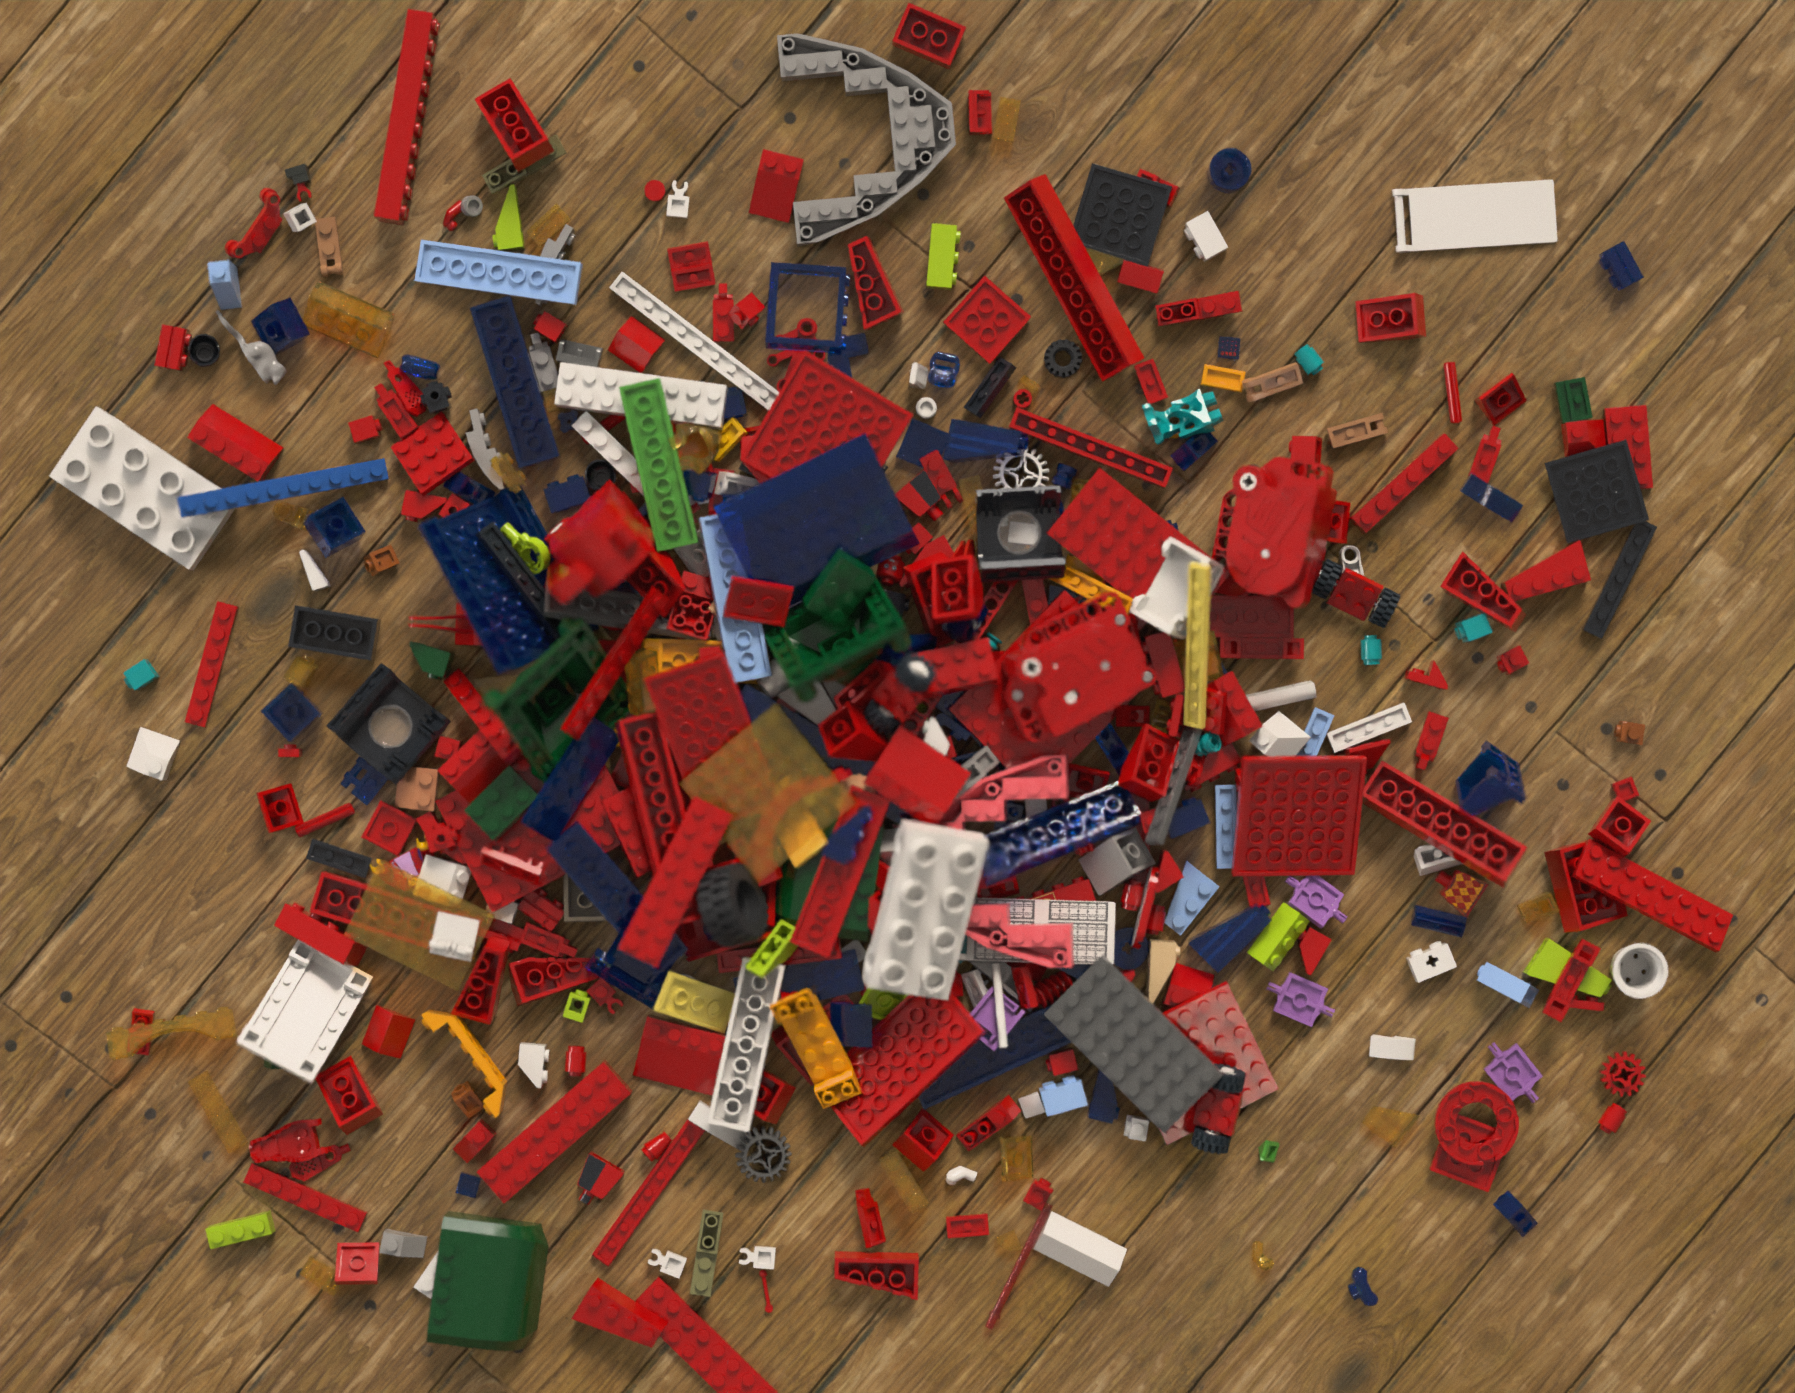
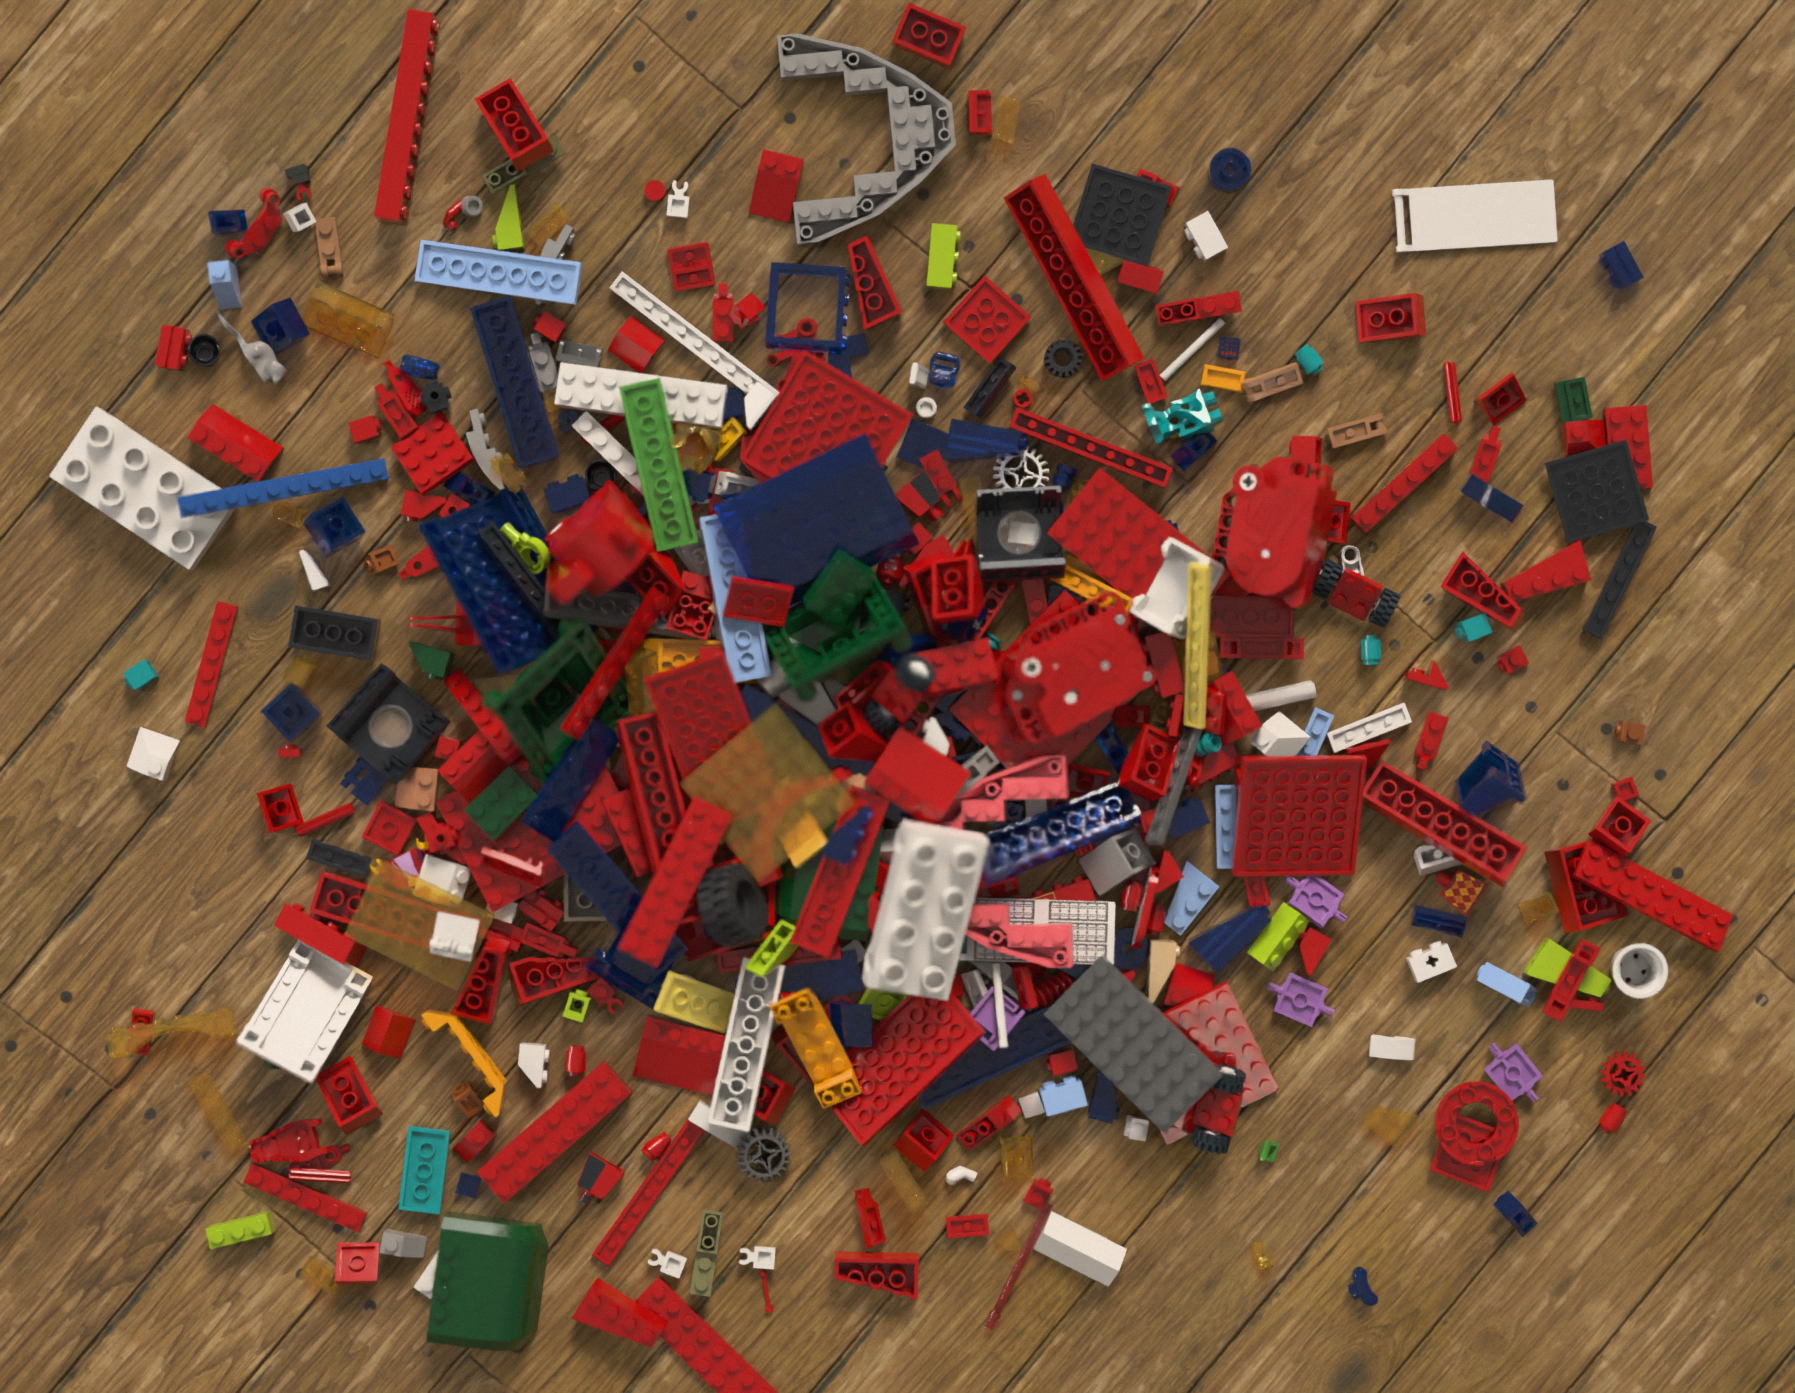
(227, 222): none -> clear blue slope
(319, 1175): none -> axle
(424, 1169): none -> teal plate
(426, 561): none -> red piece
(757, 403): none -> white slope
(1192, 349): none -> white bar

